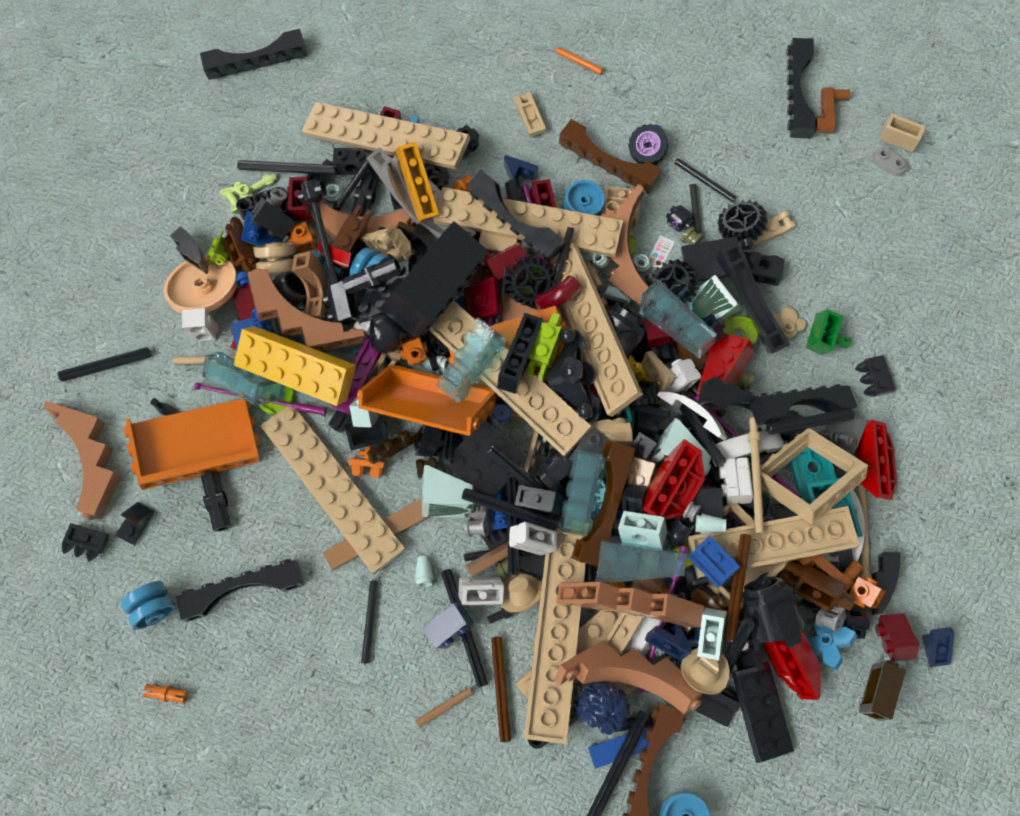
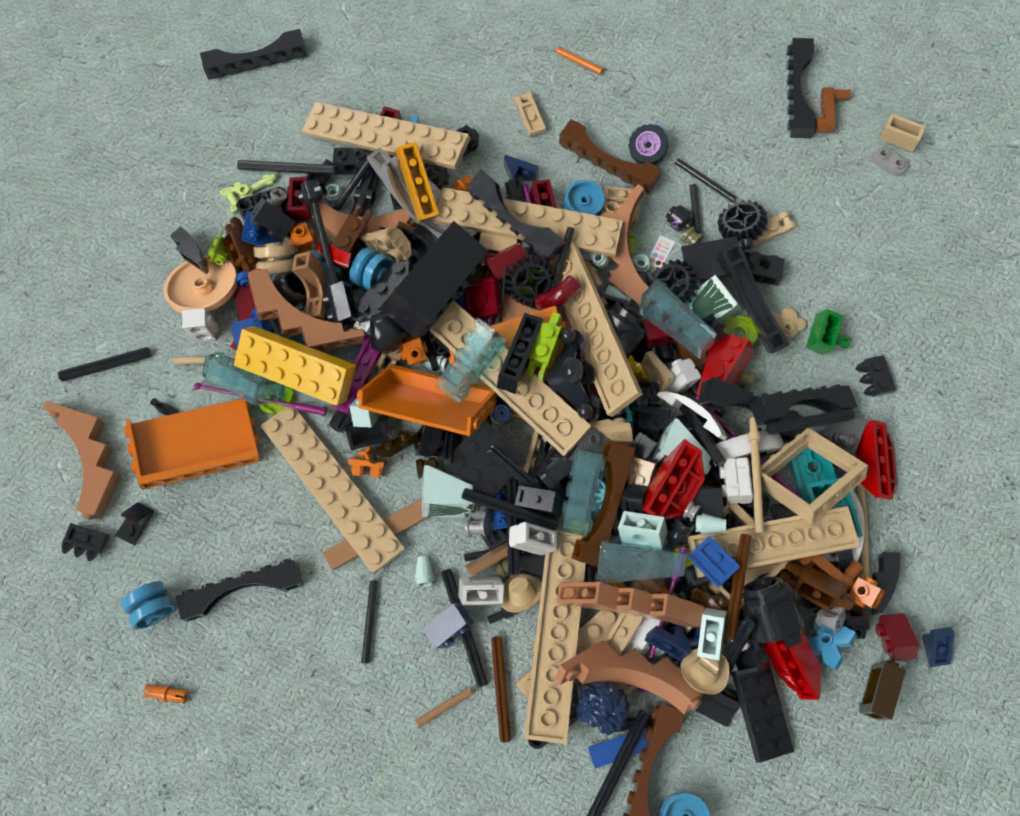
(215, 501): black piece -> none
(372, 276): black piece -> none

